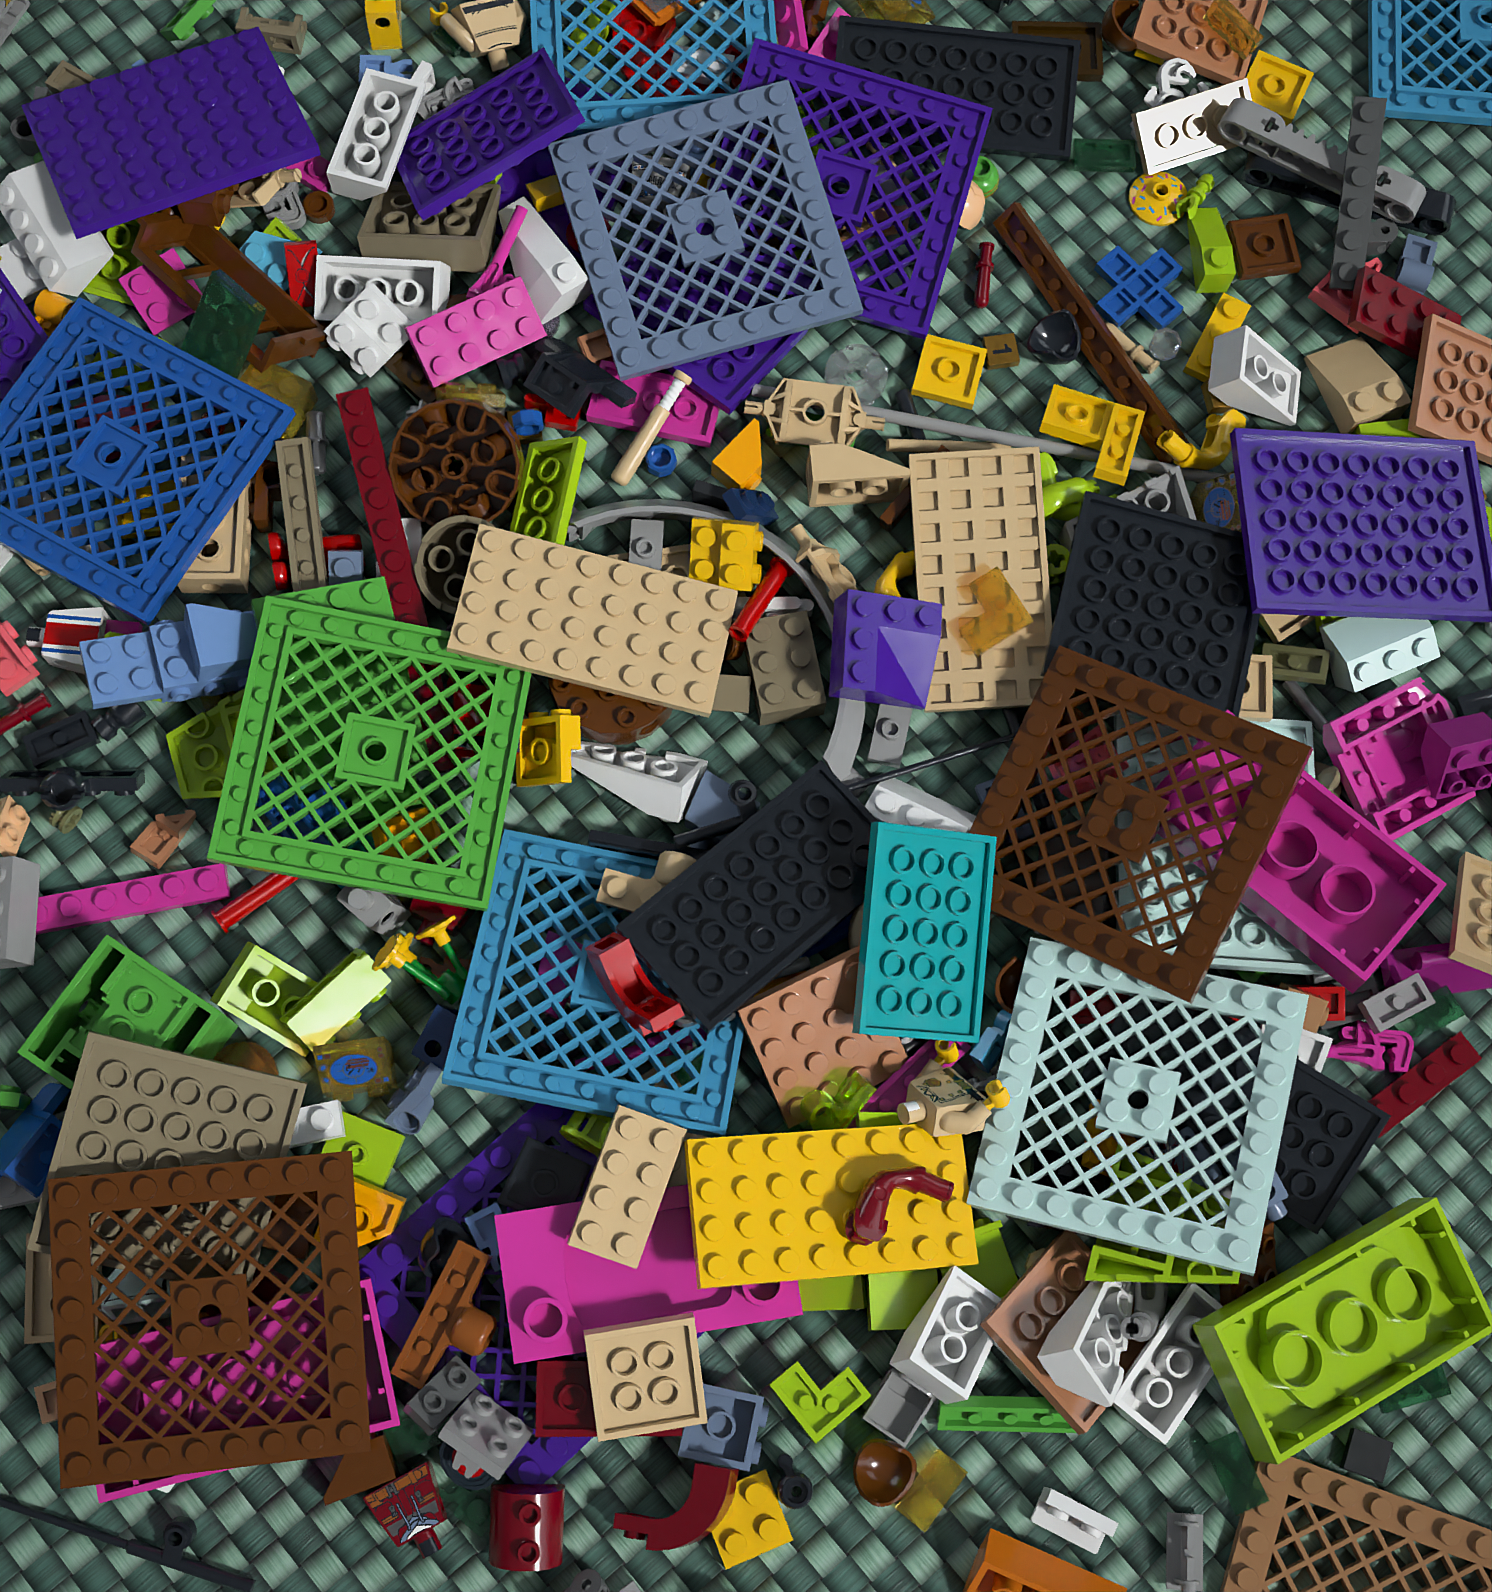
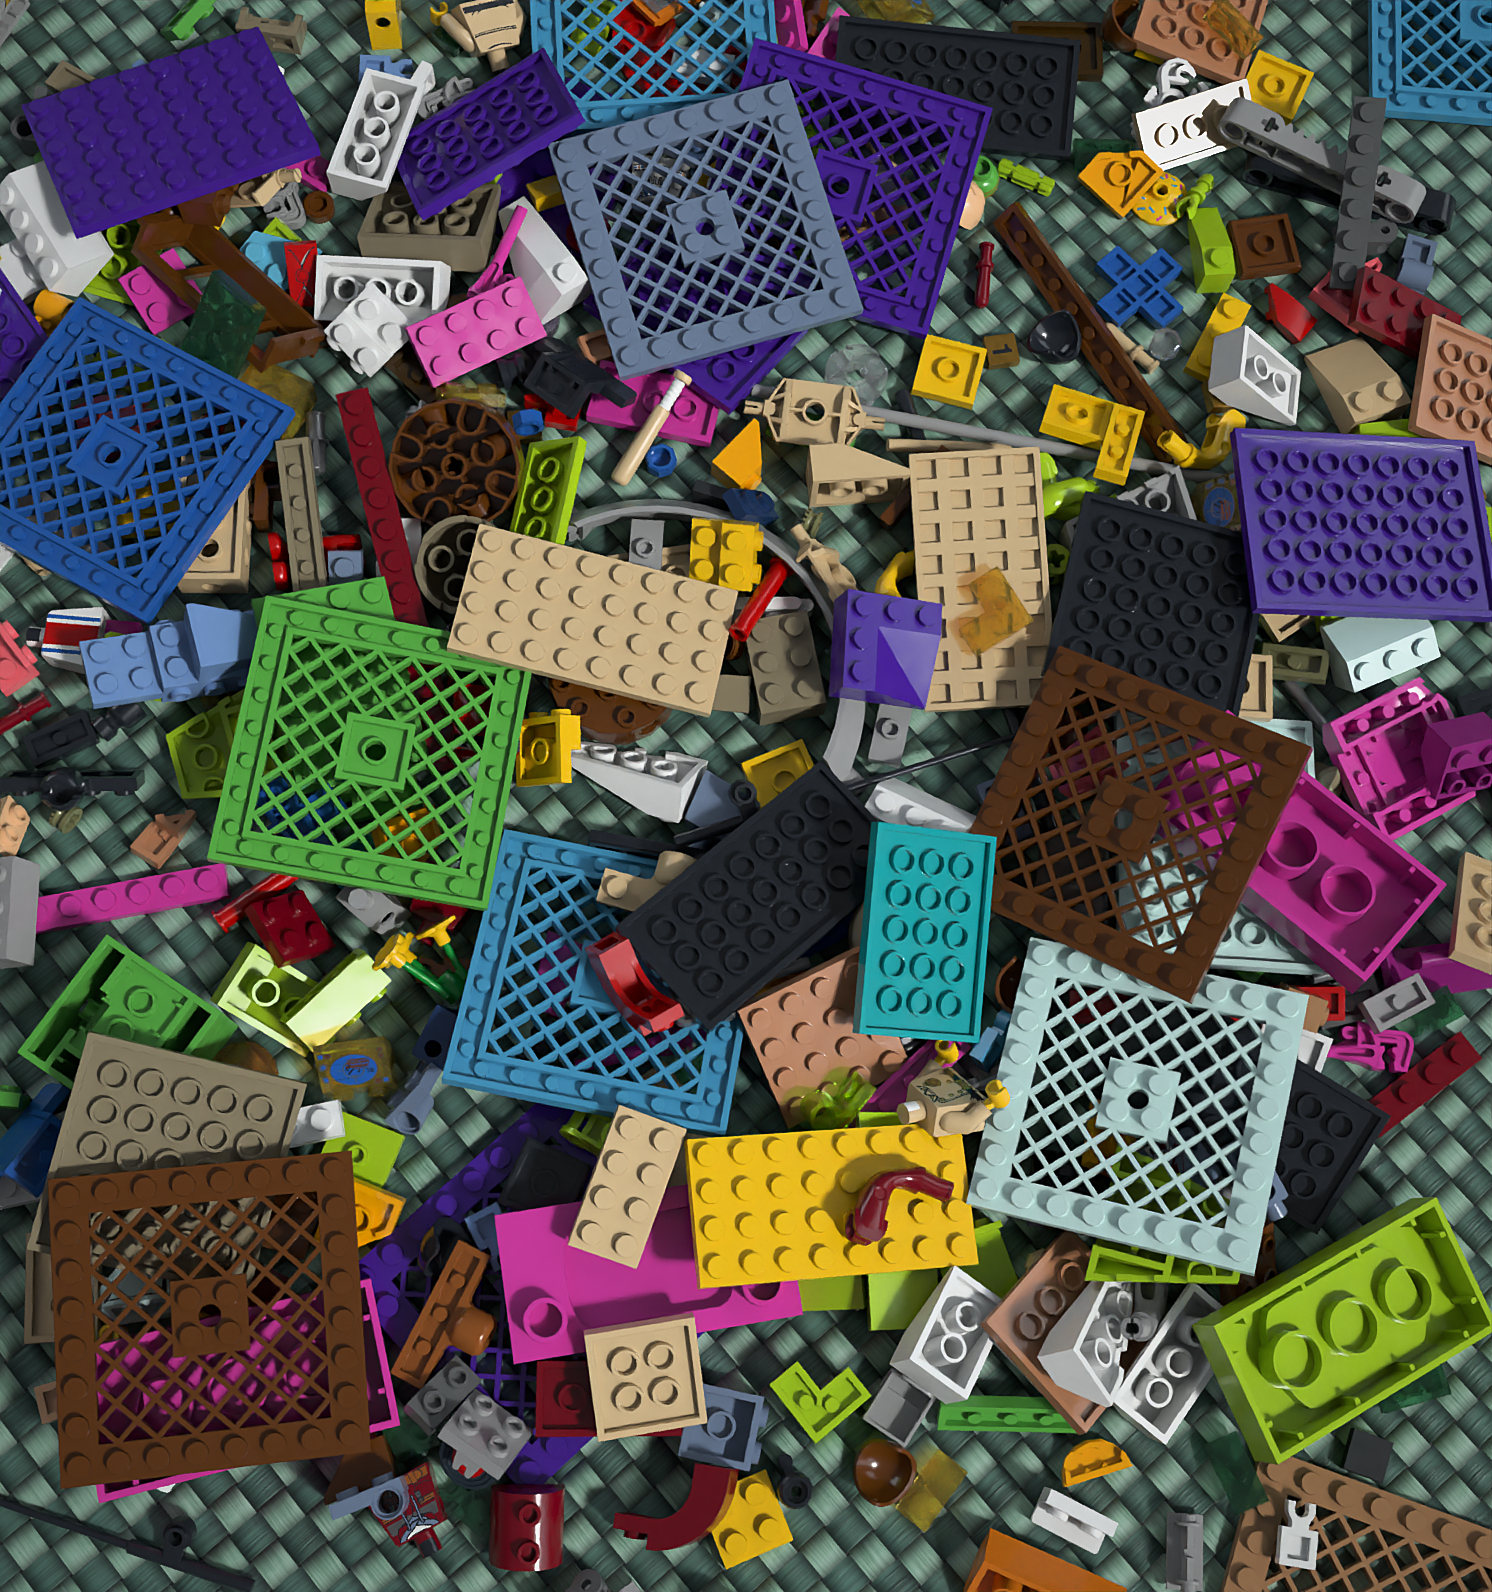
(290, 928): none -> dark red plate
(352, 1500): none -> sand blue plate
(777, 770): none -> yellow plate
(812, 522): none -> olive bush
(1025, 177): none -> lime axle
(1091, 1460): none -> light orange plate
(1120, 179): none -> light orange plate
(1288, 314): none -> red slope
(1295, 1542): none -> white plate

